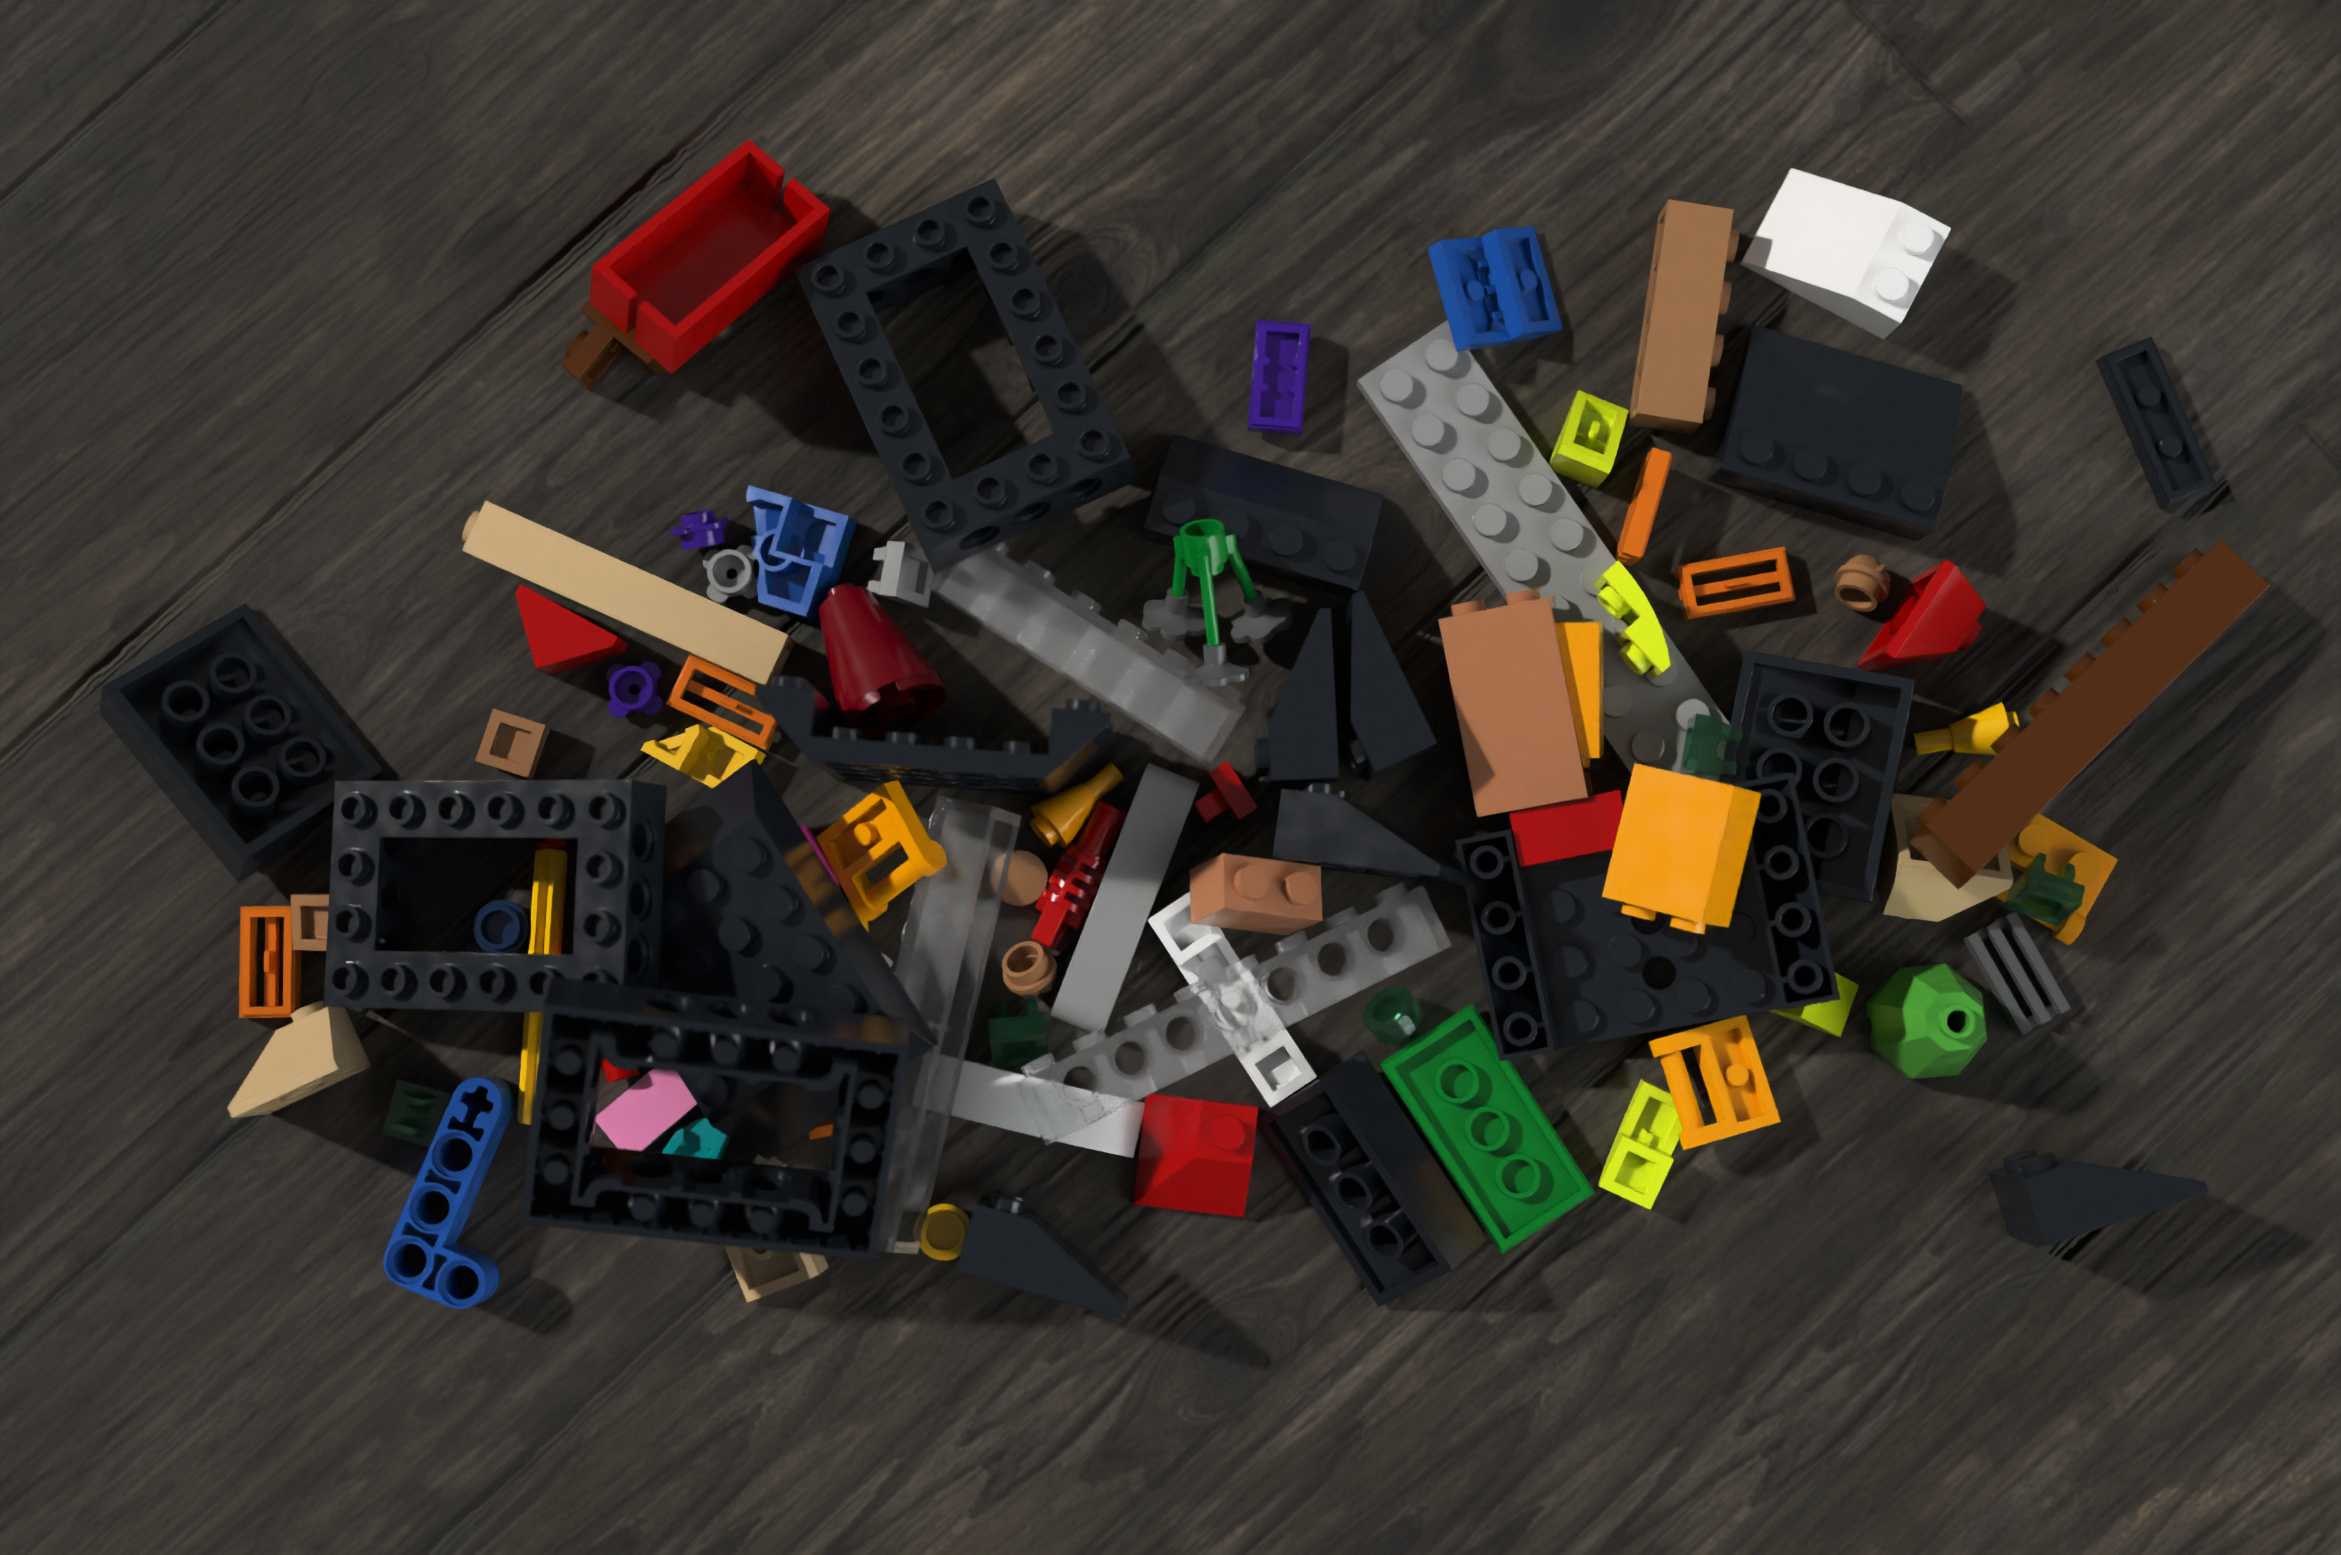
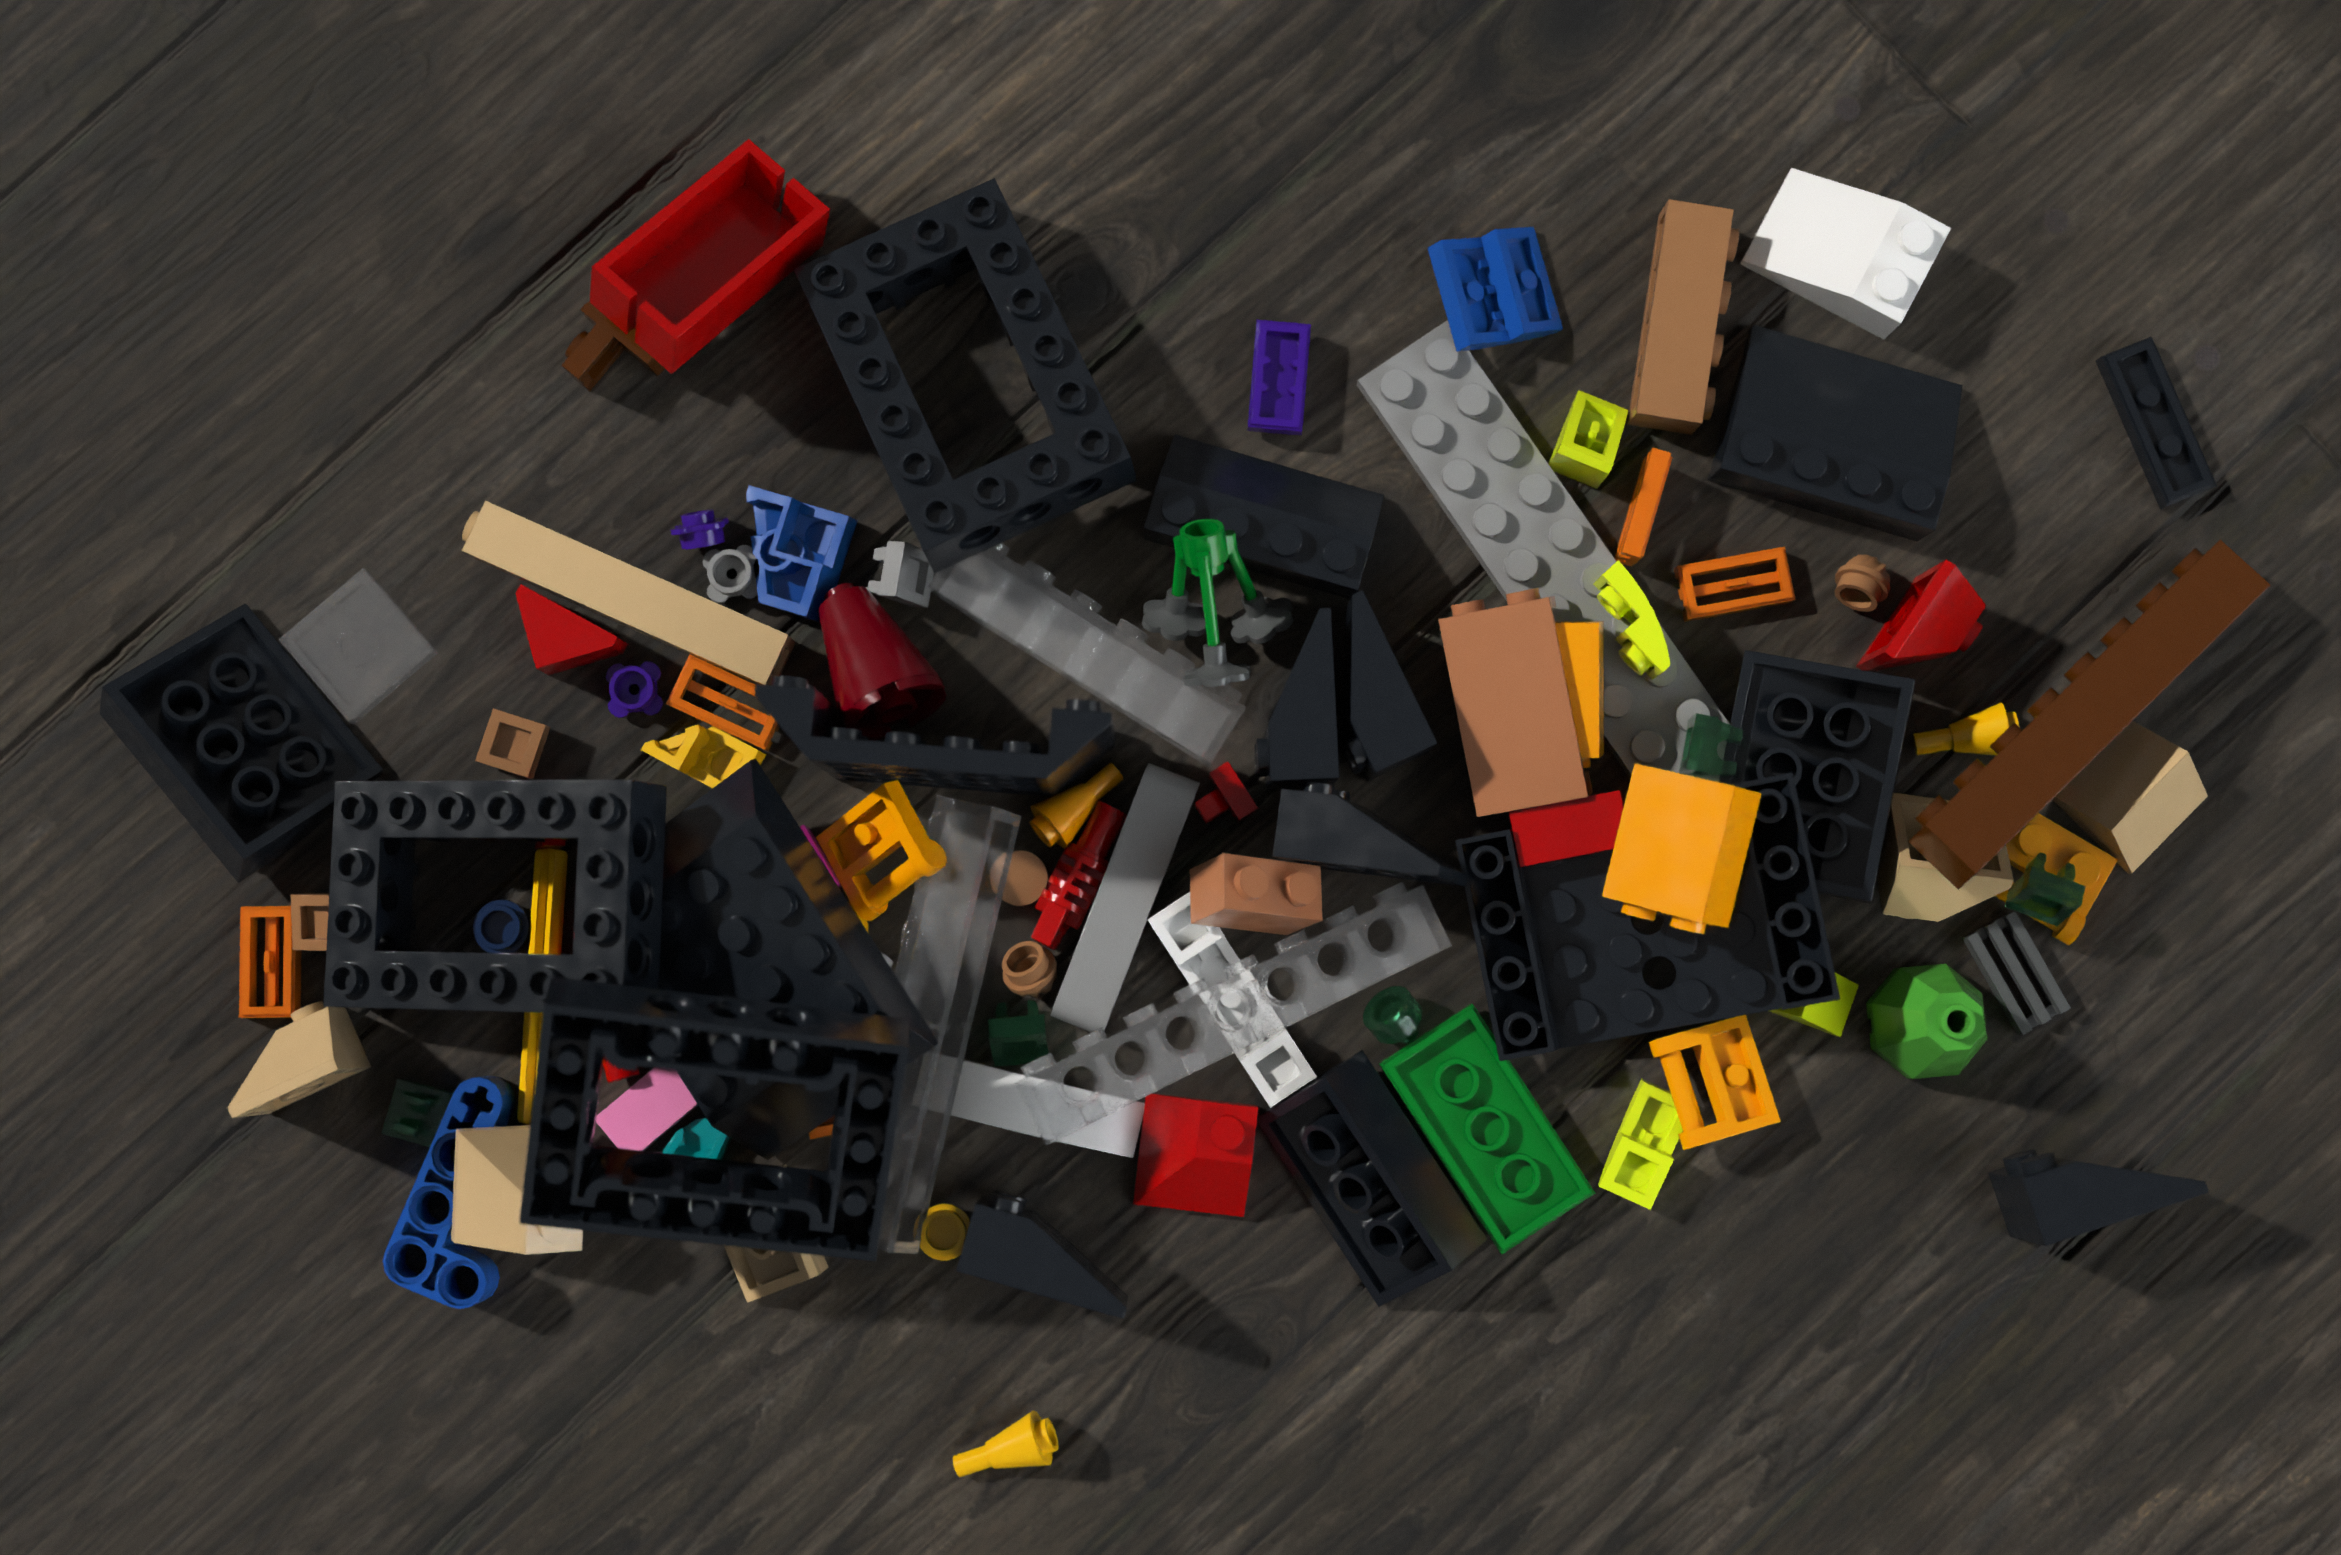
(358, 646): none -> clear tile
(490, 1191): none -> tan slope
(1022, 1444): none -> yellow cone
(2133, 794): none -> tan slope

